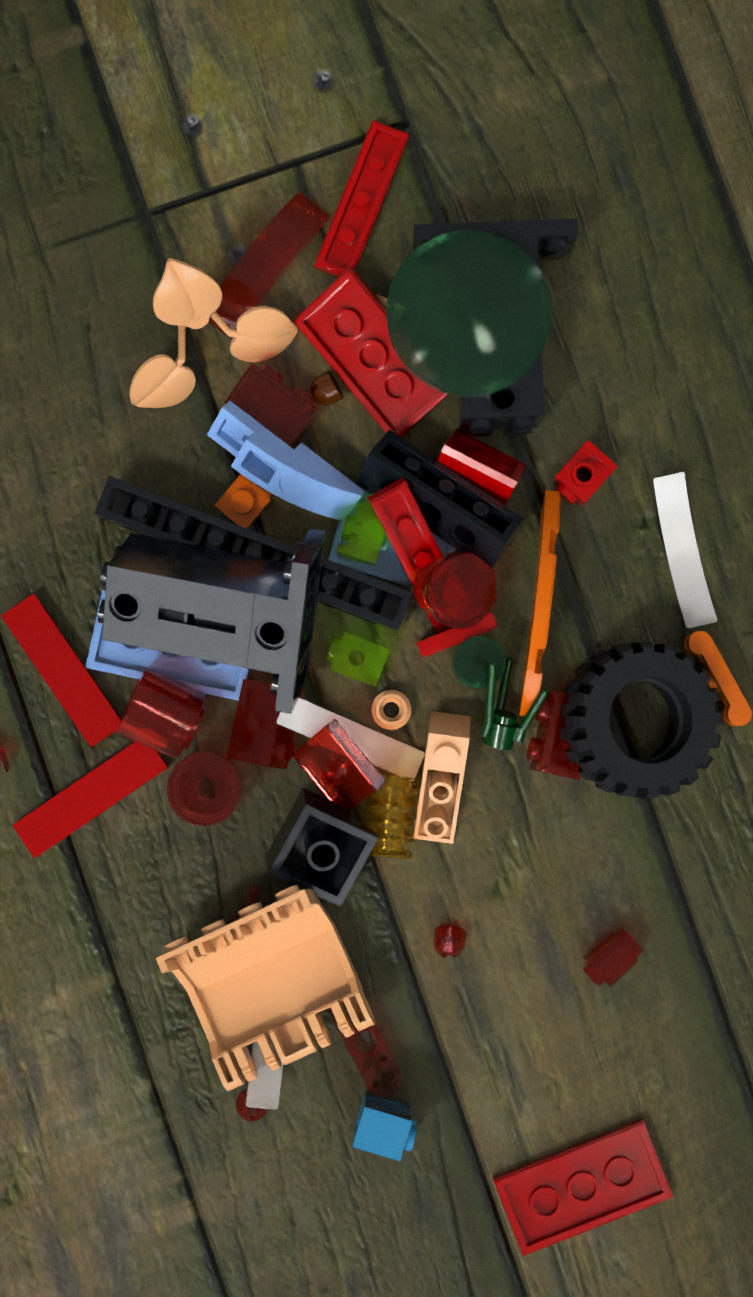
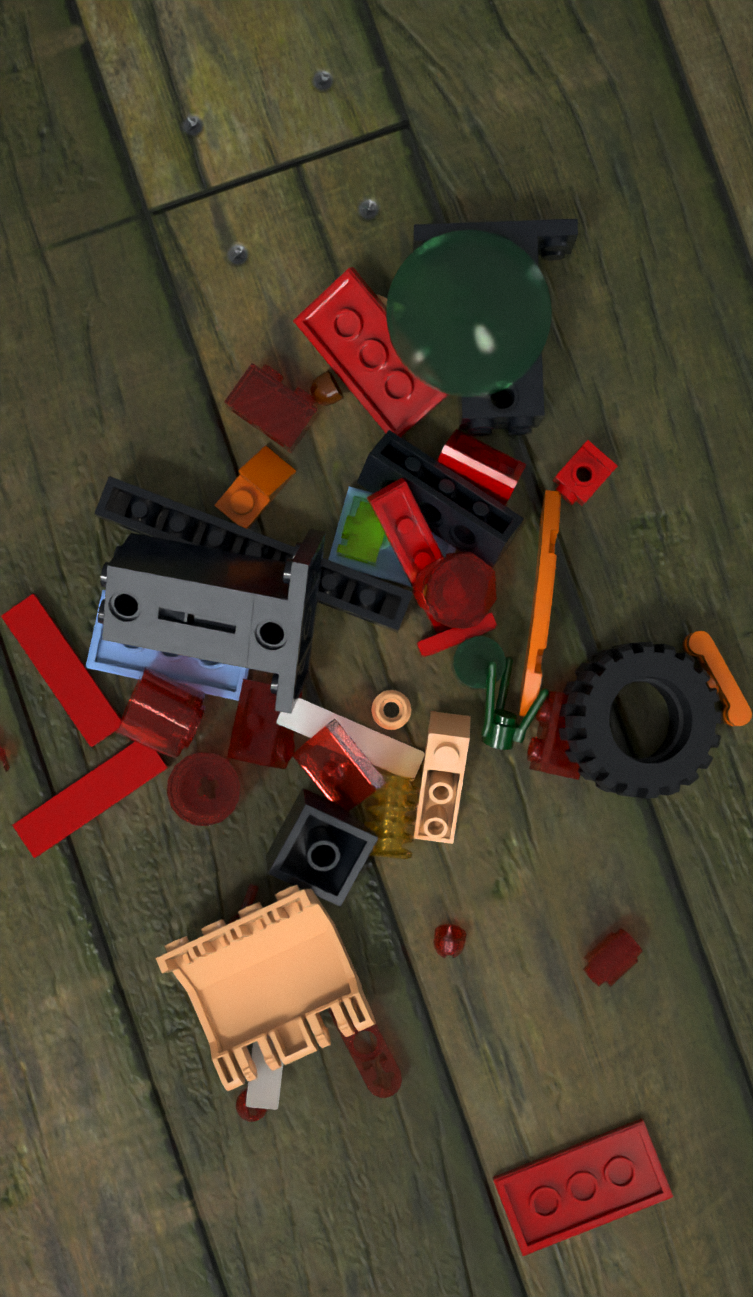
(189, 299): light nougat plant -> none
(269, 258): clear red slope -> none
(286, 472): light blue slope -> none
(362, 199): red tile -> none
(369, 670): clear neon green brick -> none
(384, 1127): dark azure brick -> none
(683, 550): white sticker -> none

